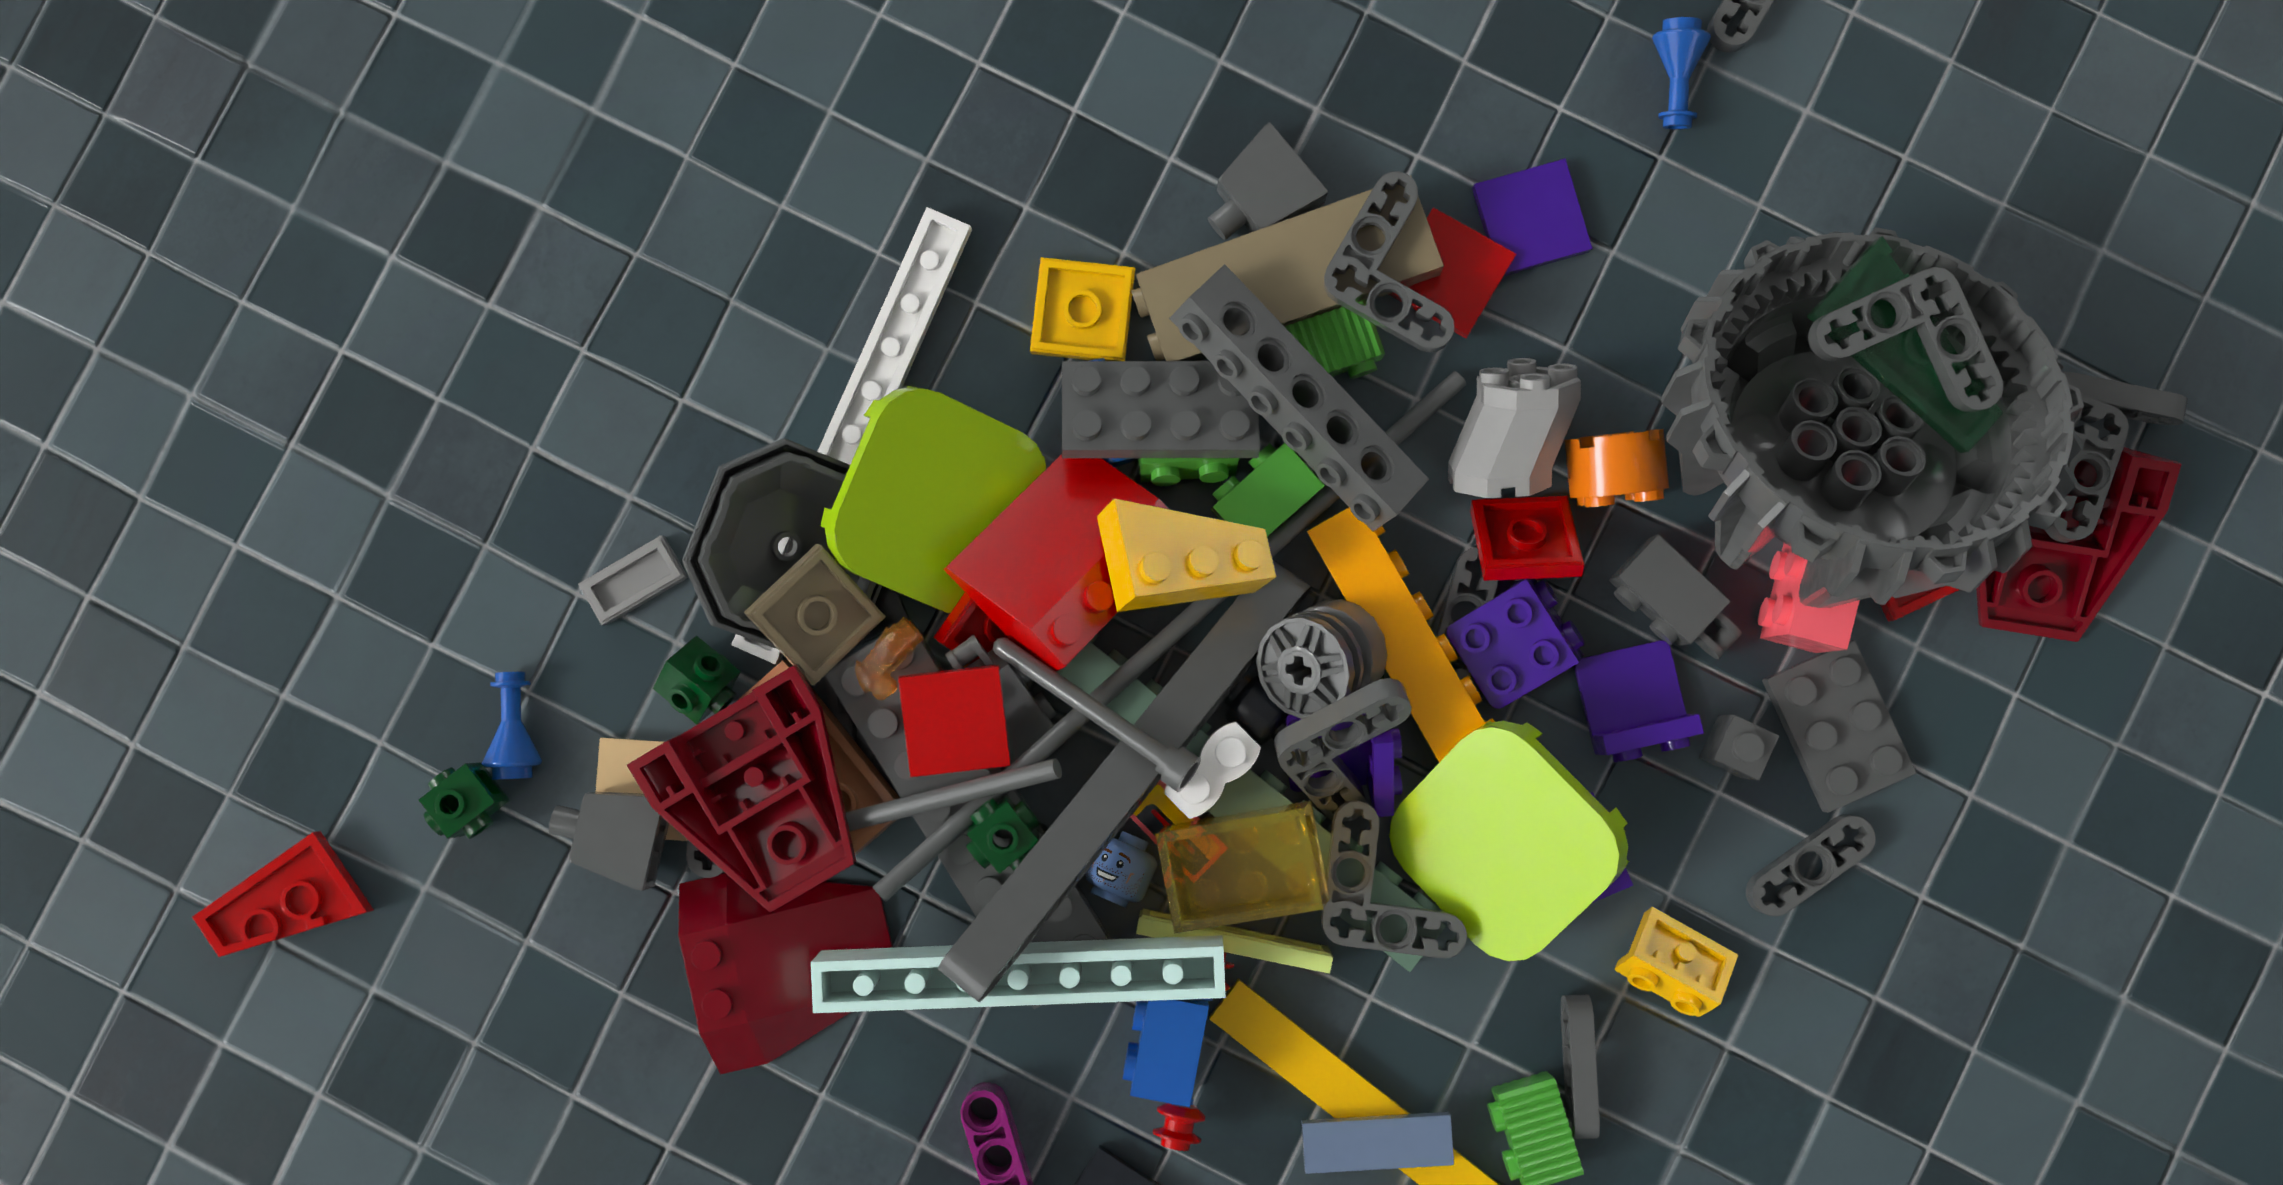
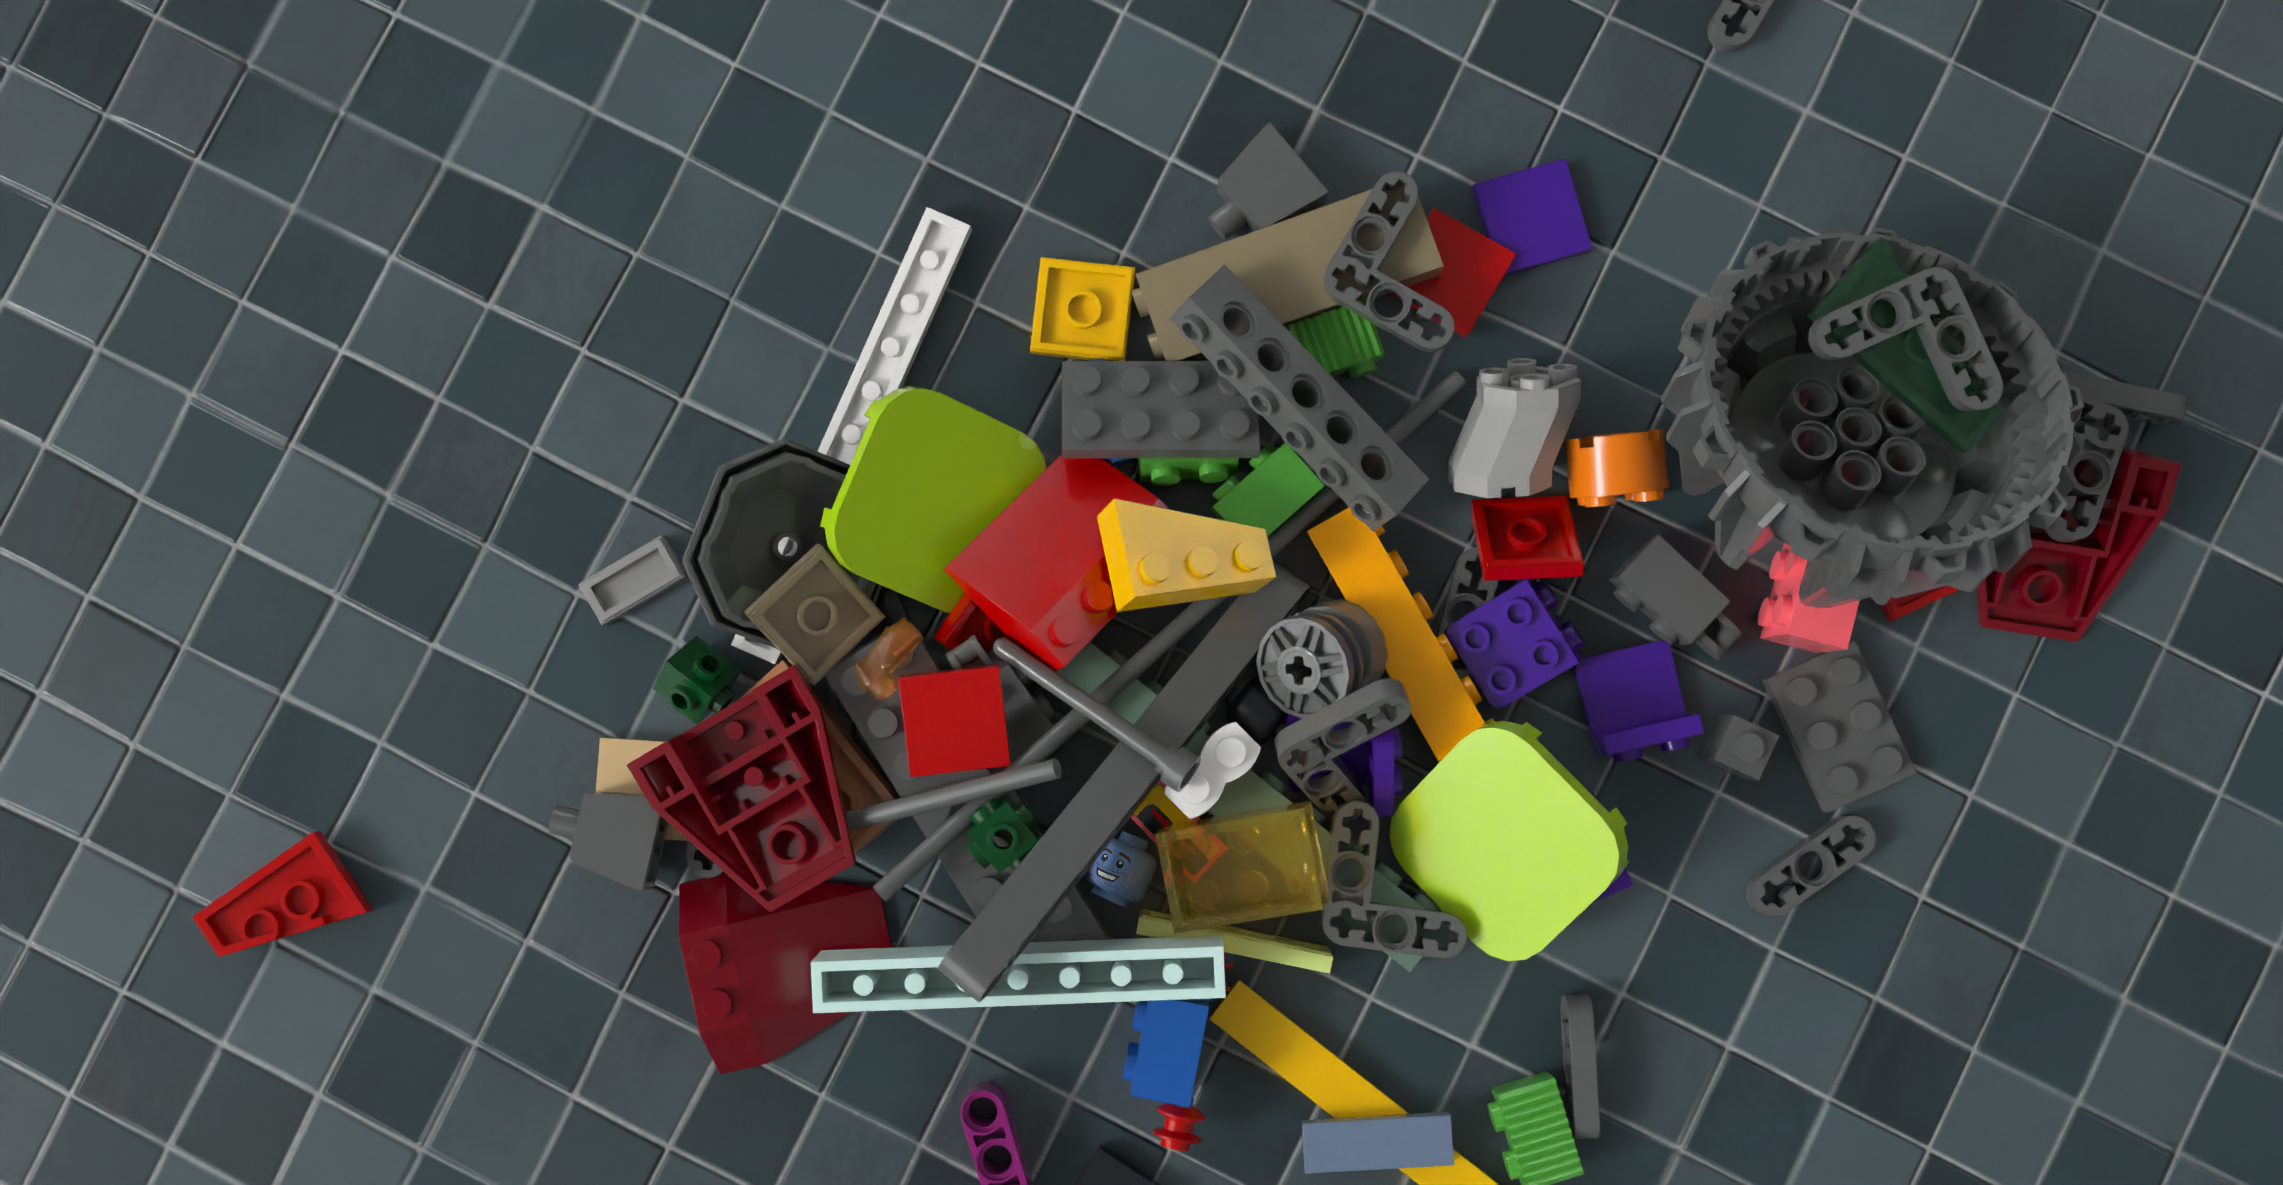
(462, 801): dark green brick -> none
(511, 749): blue piece -> none
(1677, 964): yellow bracket -> none
(1680, 49): blue piece -> none

